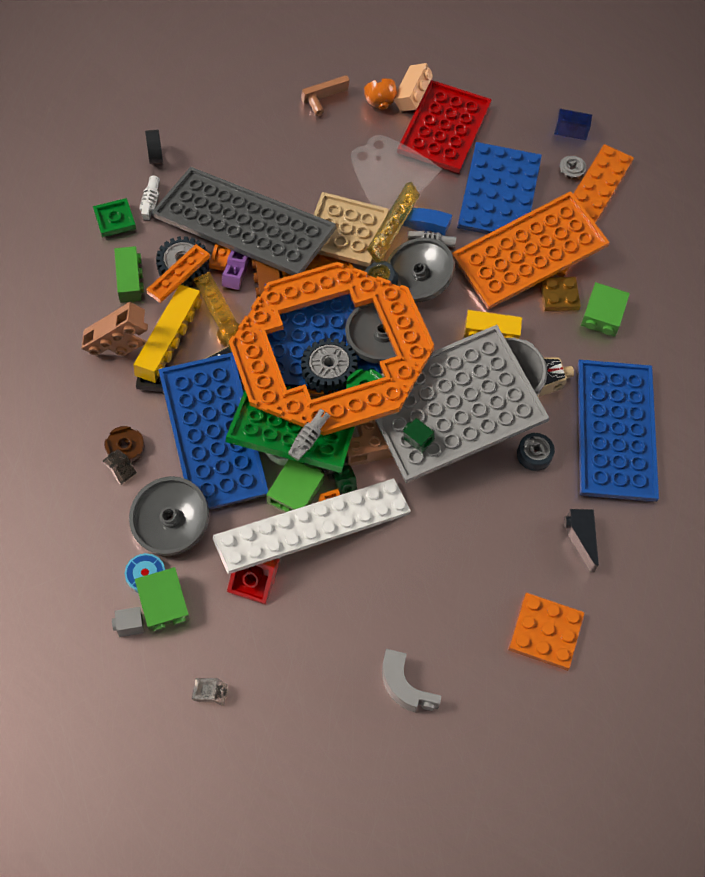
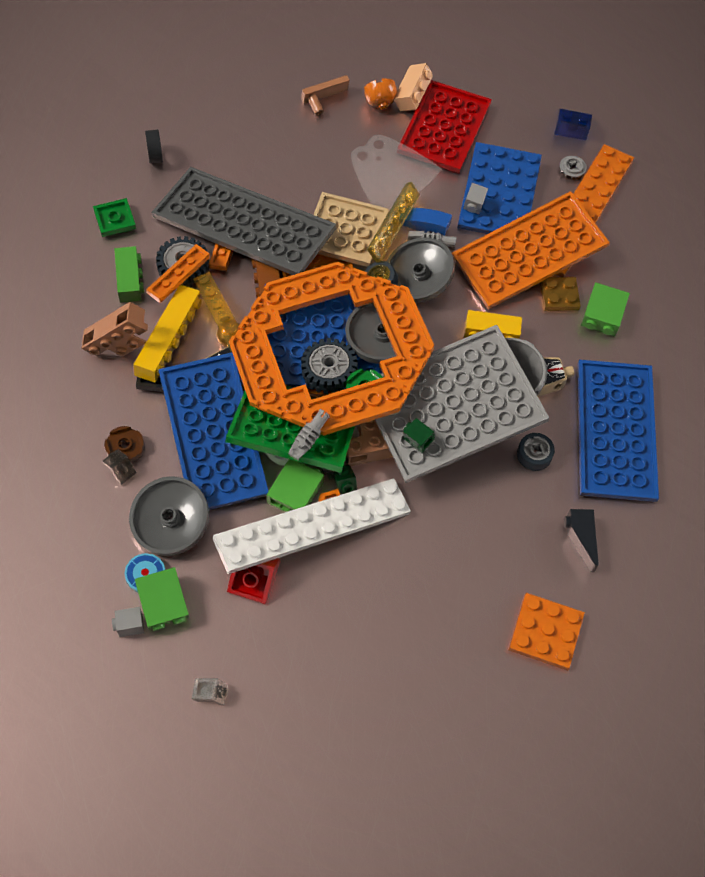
(150, 197): white hinge -> none
(235, 270): medium lavender slope -> none
(400, 689): light grey arch -> none
(475, 198): none -> light grey brick

